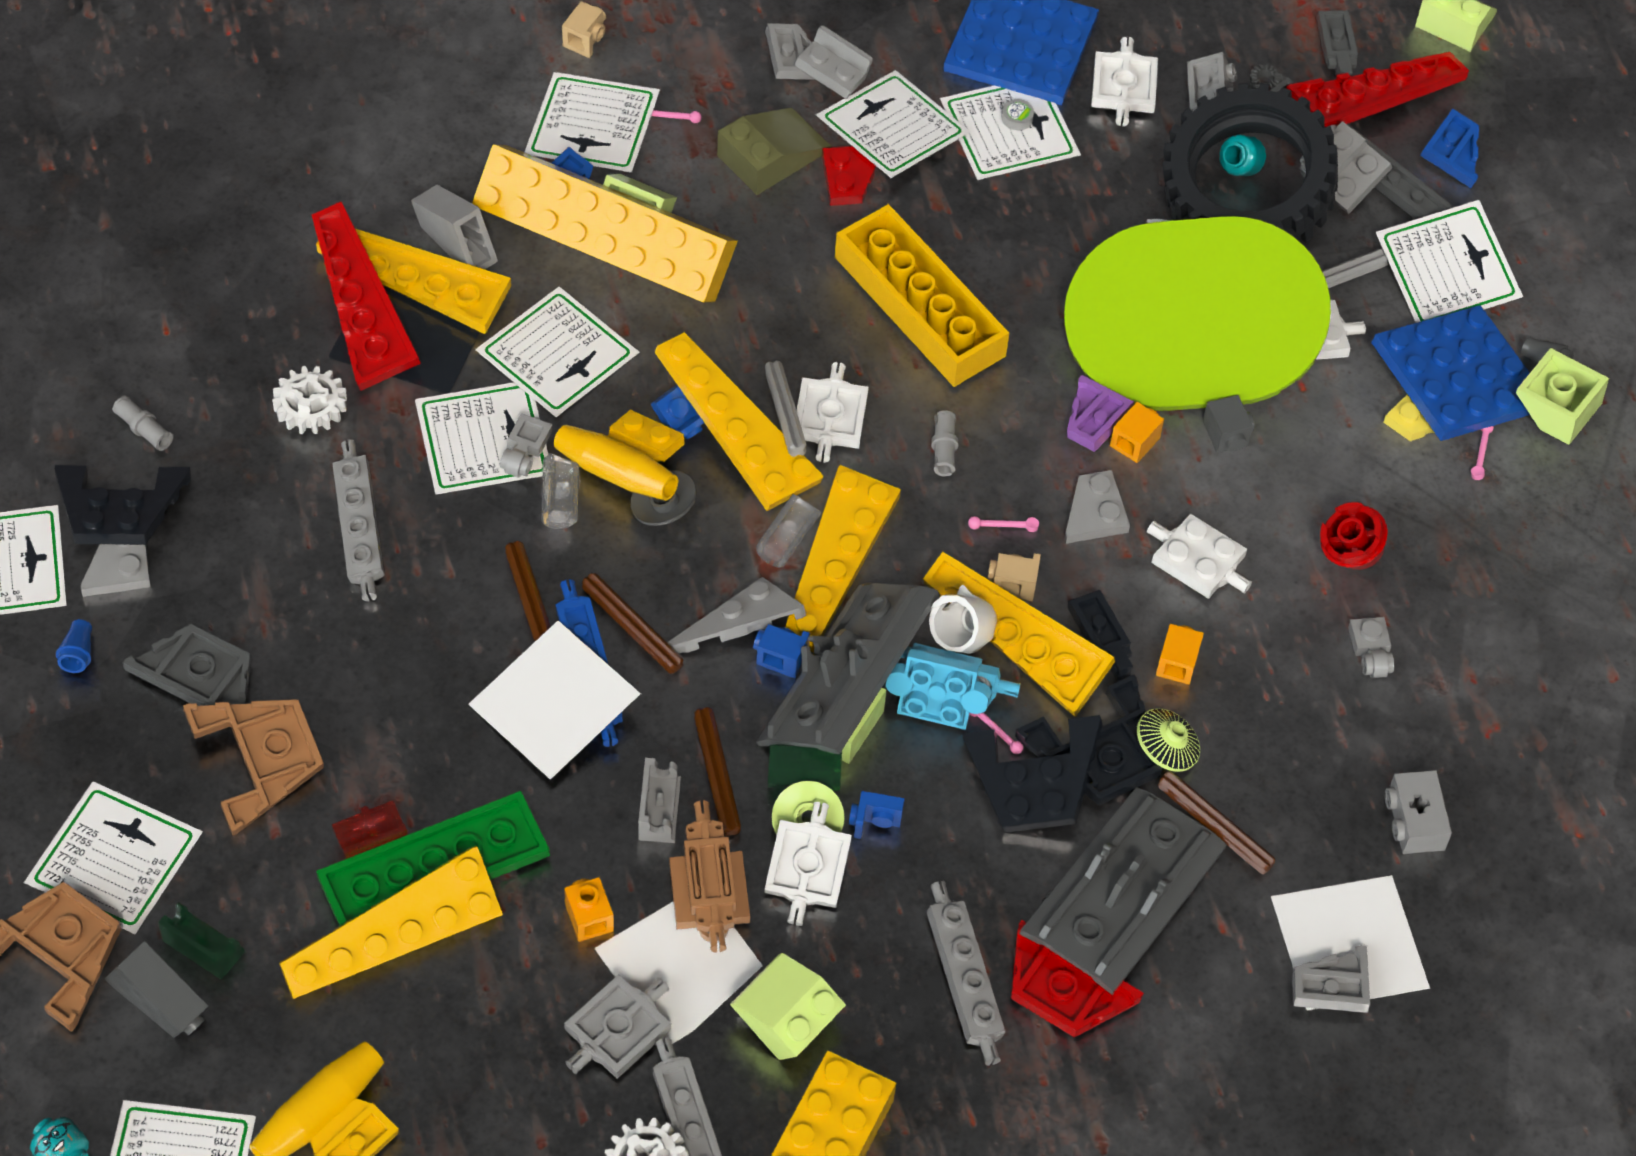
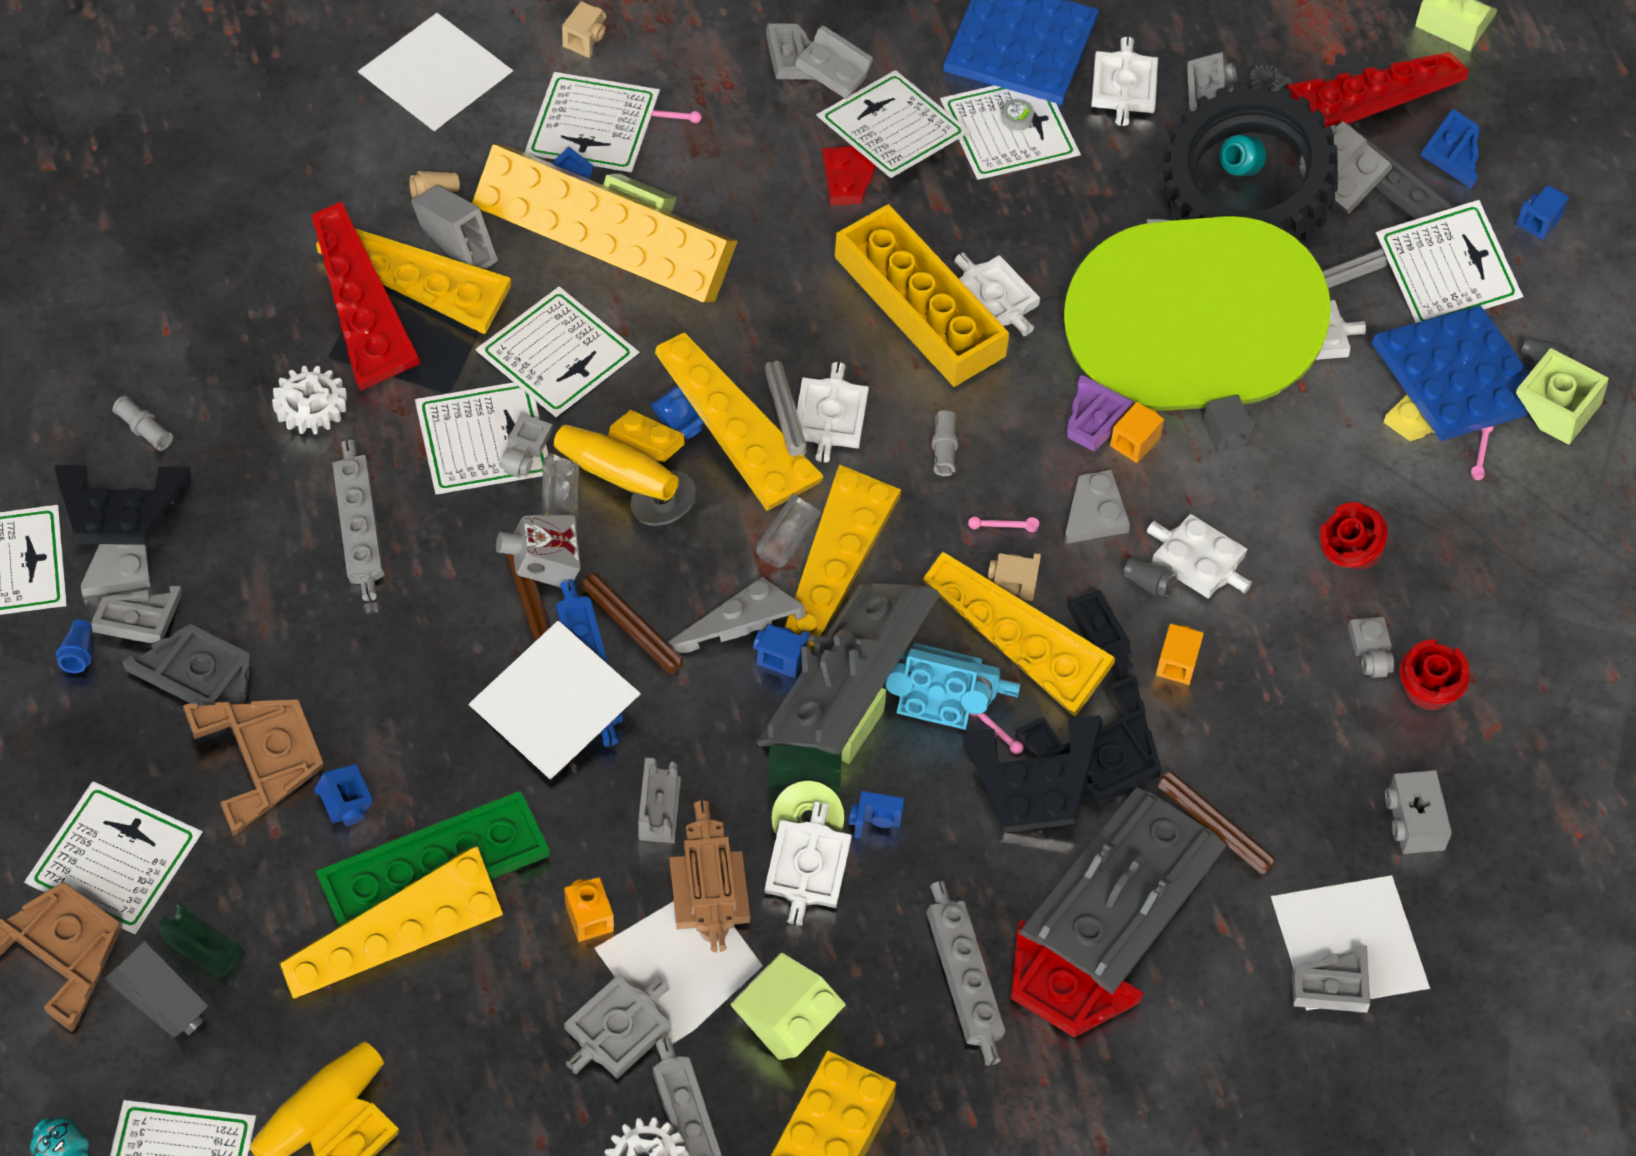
(137, 615): none -> light grey wing
(344, 795): none -> blue brick
(369, 829): clear red hips -> none
(426, 179): none -> tan cone
(435, 71): none -> white sticker
(543, 548): none -> light grey torso
(717, 771): reddish brown axle -> none
(768, 147): olive slope -> none
(964, 623): white piece -> none
(1000, 291): none -> white plate
(1152, 577): none -> dark grey cone
(1168, 740): dish -> none
(1337, 40): dark grey hinge -> none
(1434, 674): none -> red cone
(1542, 212): none -> blue brick

